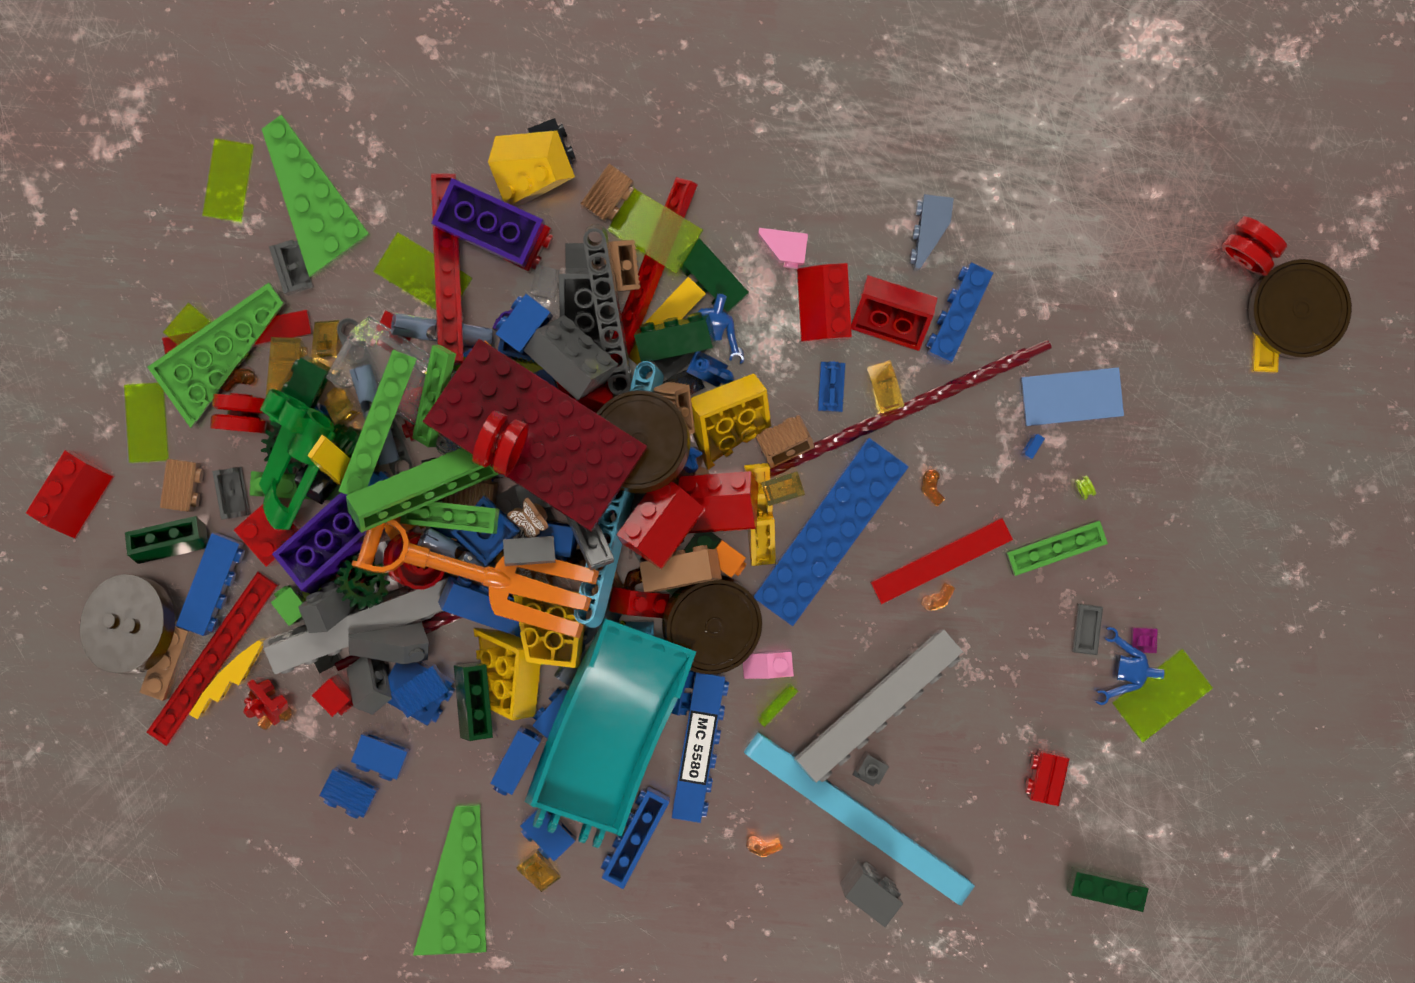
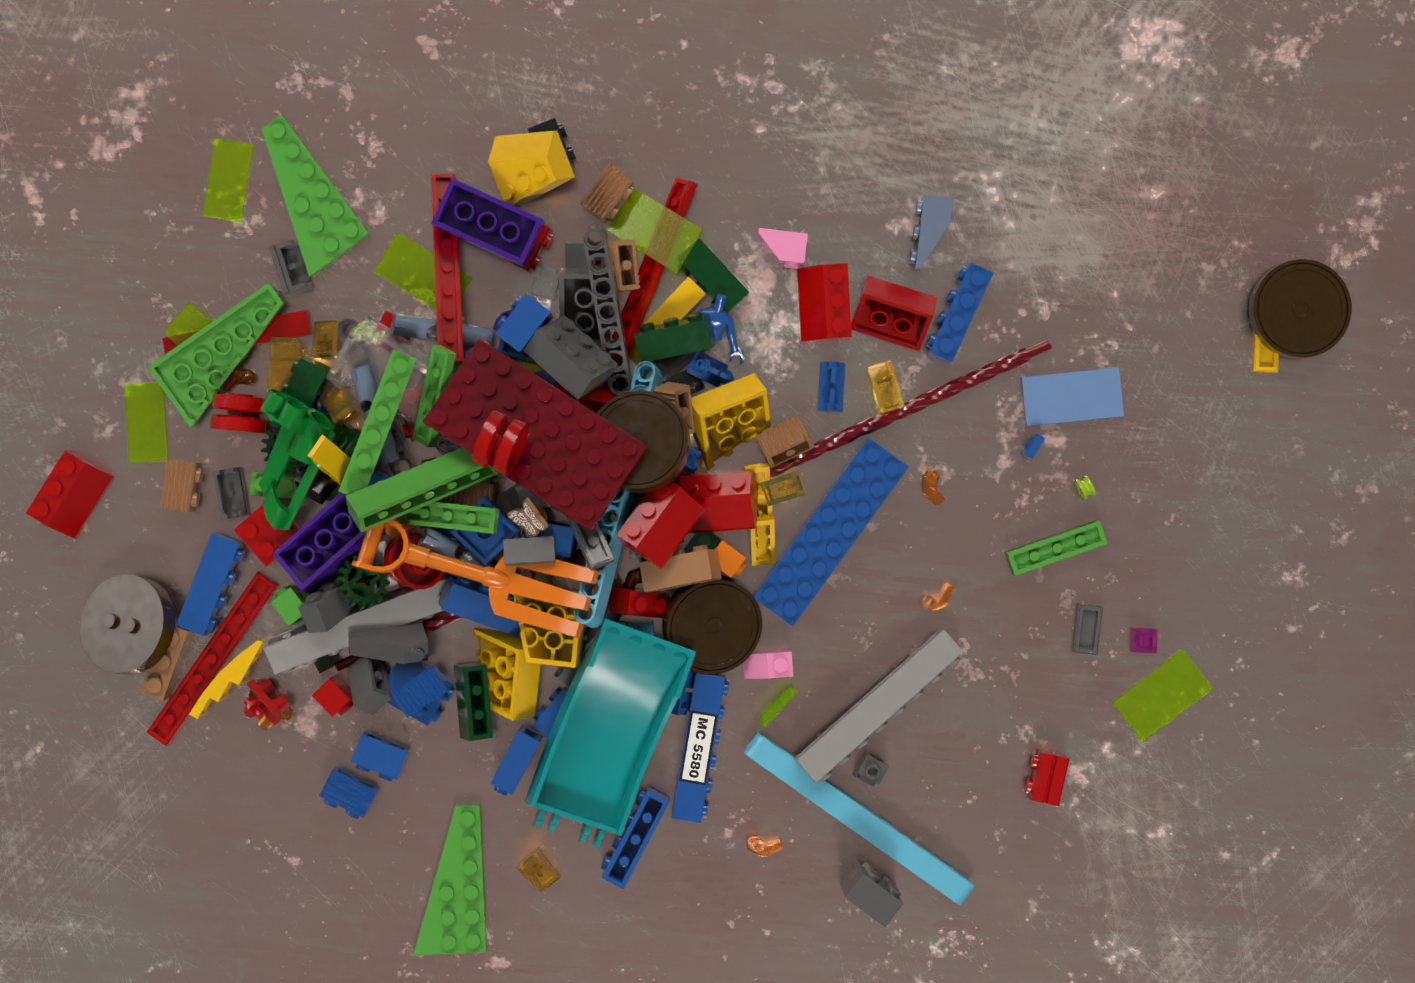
(166, 540): dark green brick -> none
(551, 844): blue brick -> none
(941, 560): red tile -> none
(1107, 889): dark green brick -> none
(1131, 669): blue piece -> none
(1254, 246): red wheel -> none

